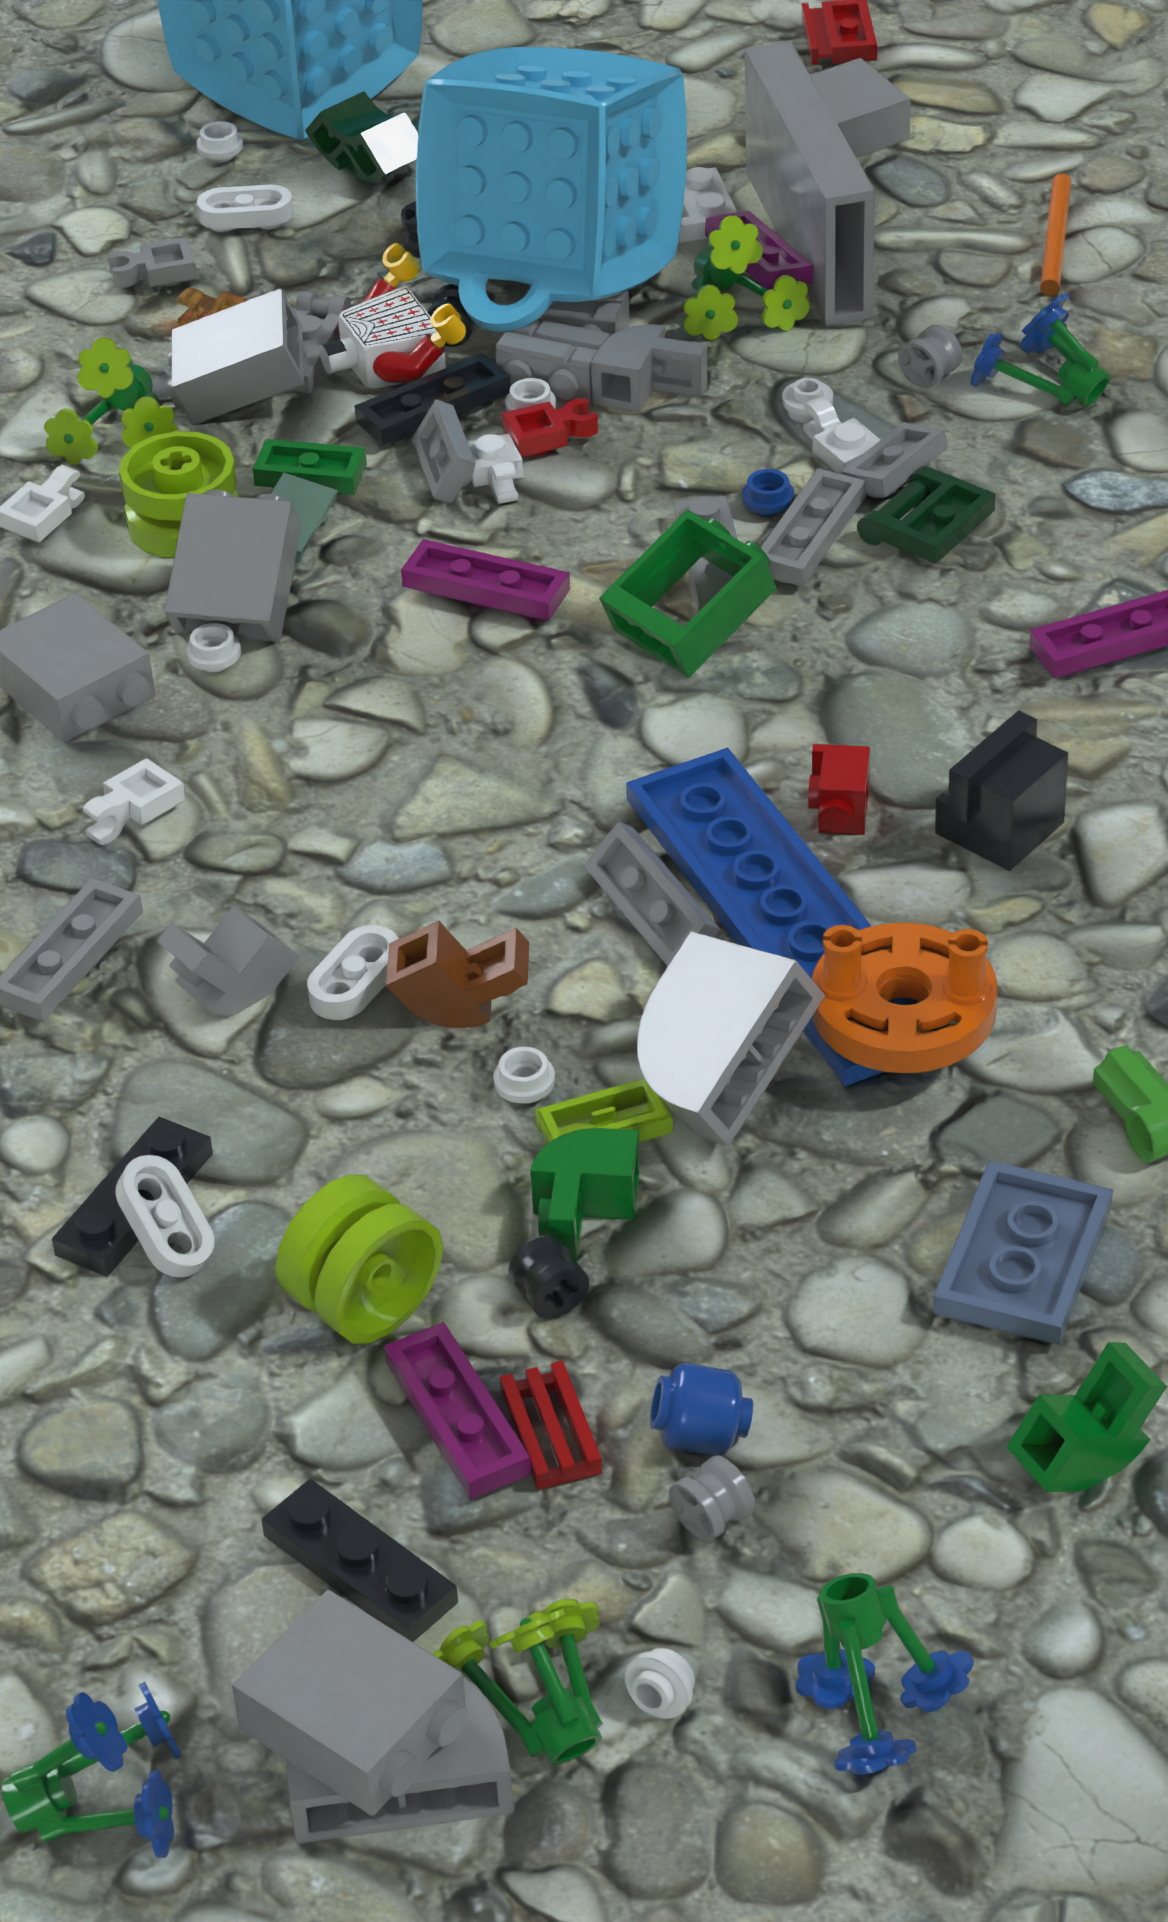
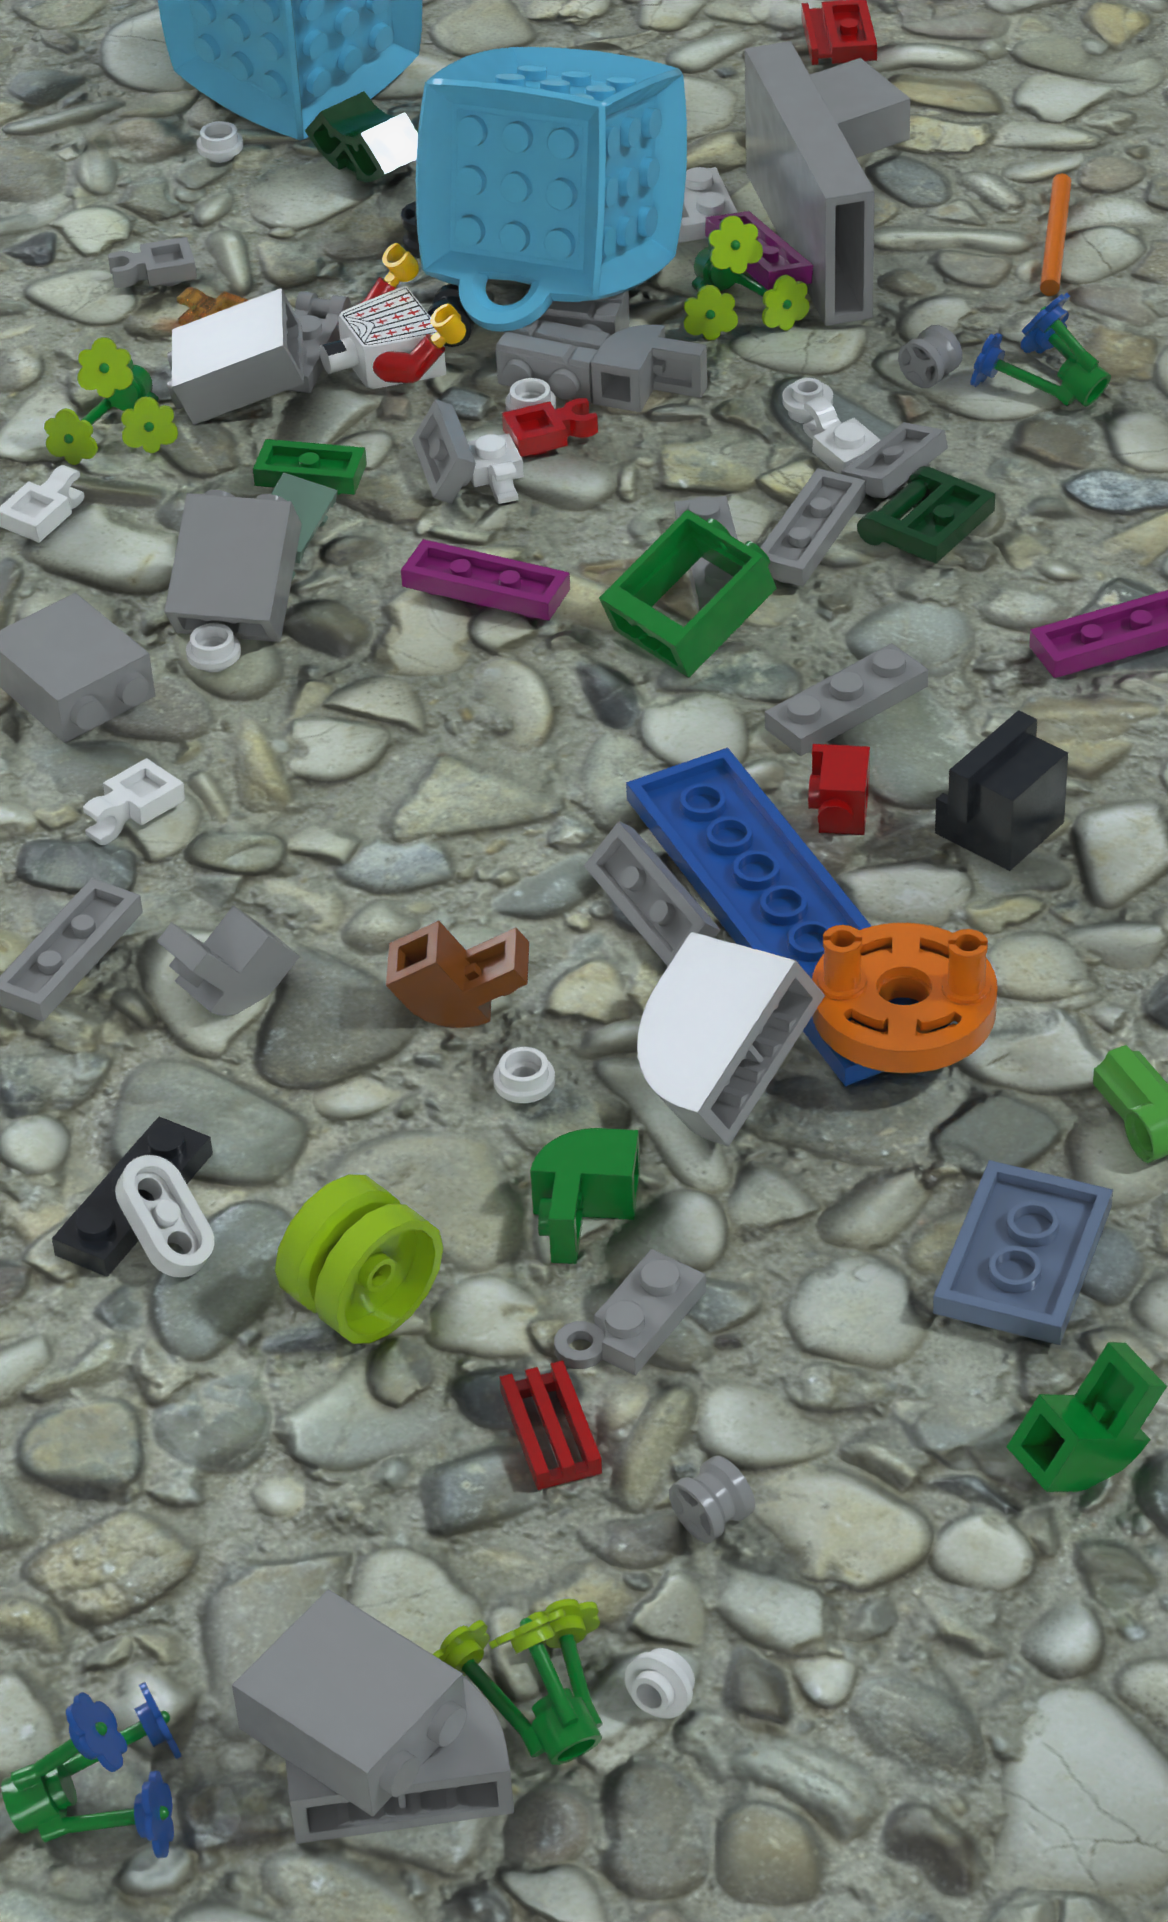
(158, 477): lime wheel -> none
(245, 207): white plate -> none
(351, 973): white plate -> none
(360, 1560): black plate -> none
(402, 410): black plate -> none
(457, 1410): magenta plate -> none
(548, 1277): black wheel -> none
(634, 1316): none -> light grey hinge
(650, 1119): lime tile -> none
(700, 1409): blue head -> none
(768, 492): blue plate -> none
(846, 699): none -> light grey plate
(854, 1616): plant -> none

